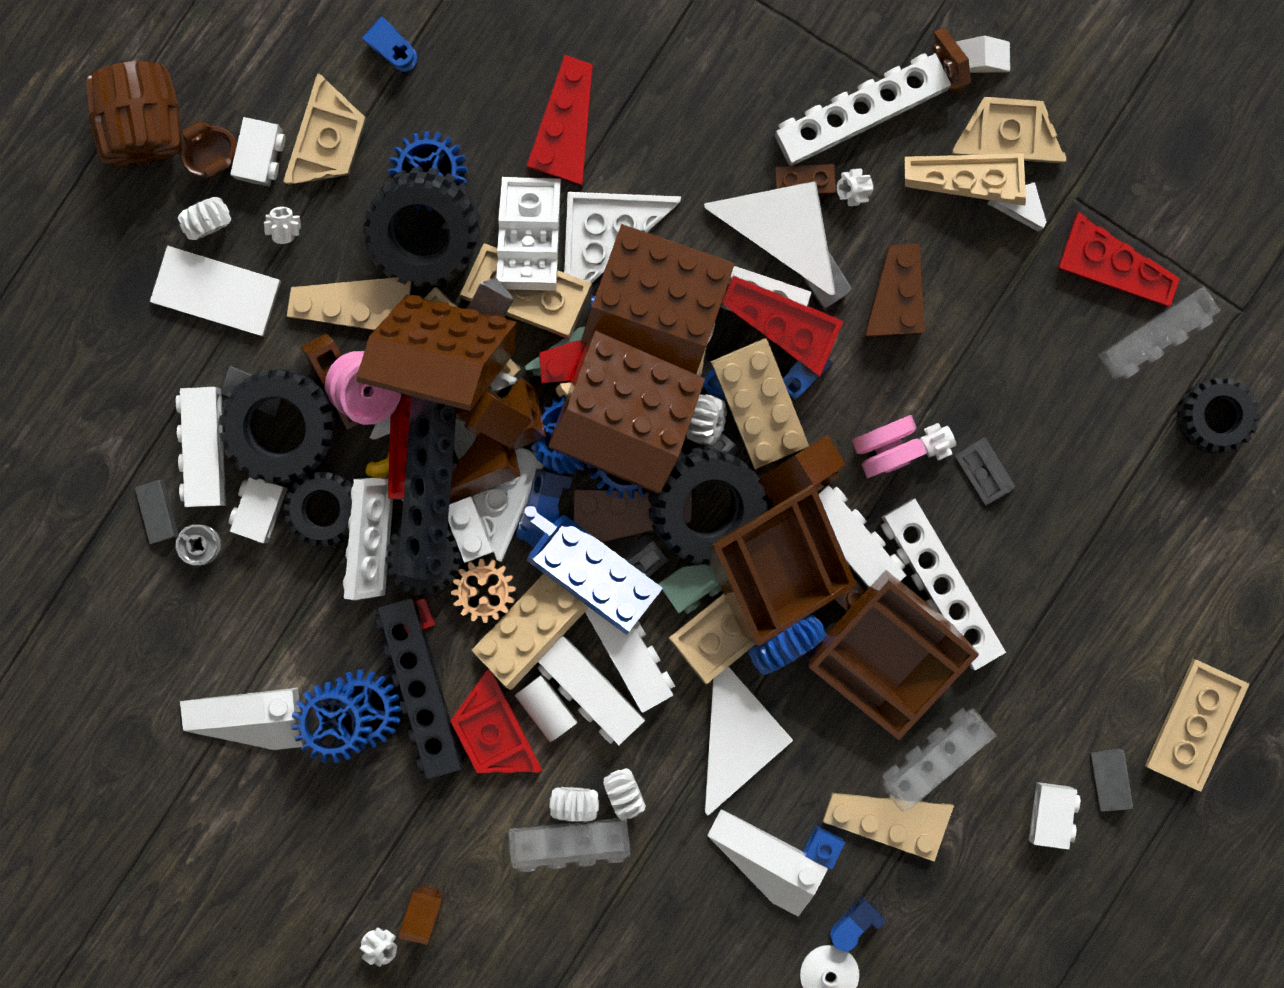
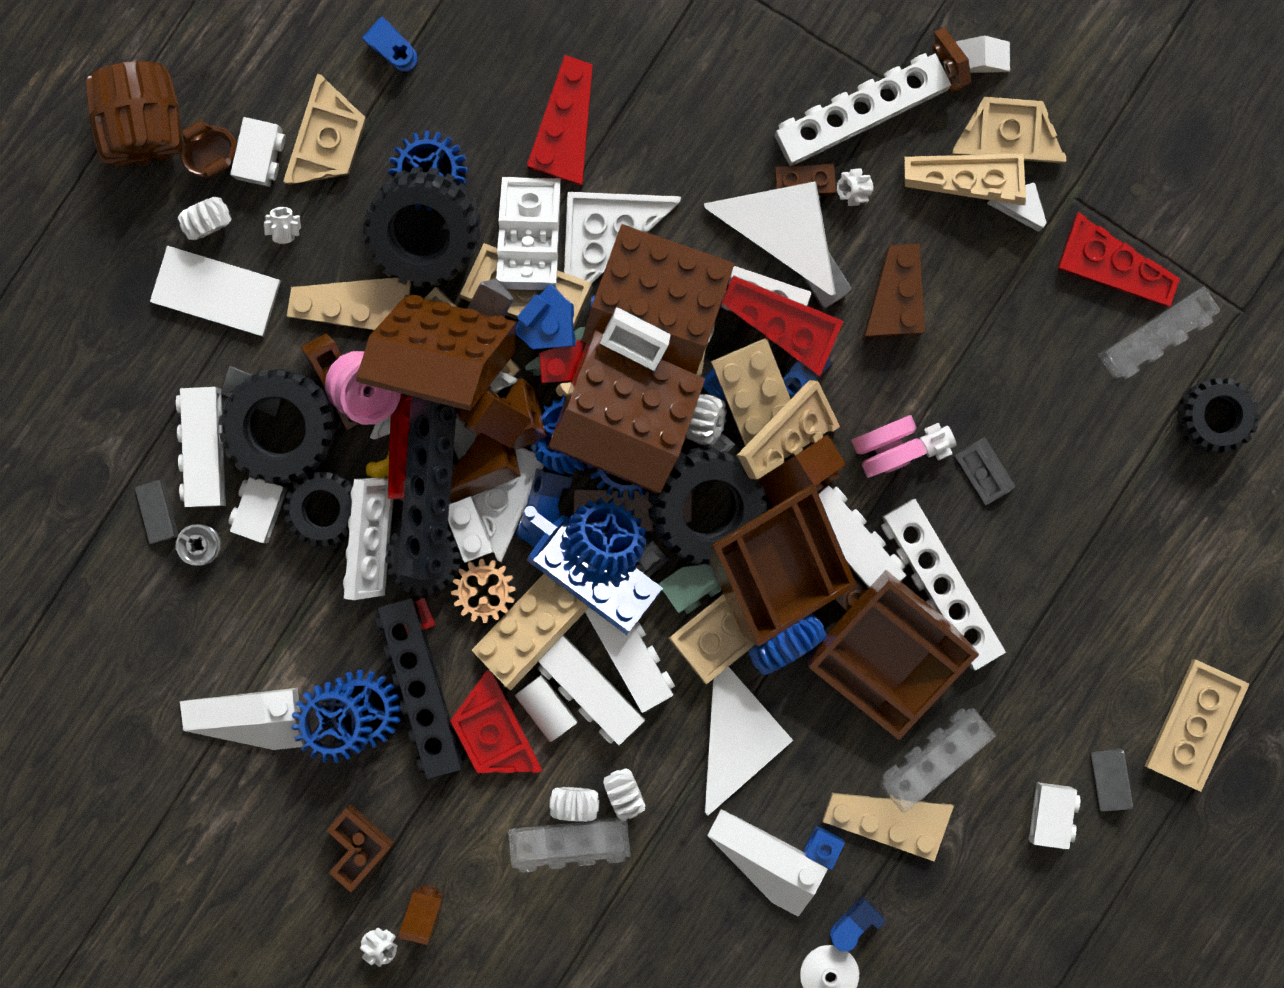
(364, 844): none -> reddish brown brick
(547, 321): none -> blue plate
(592, 545): none -> blue gear
(635, 339): none -> white brick
(793, 427): none -> tan wing

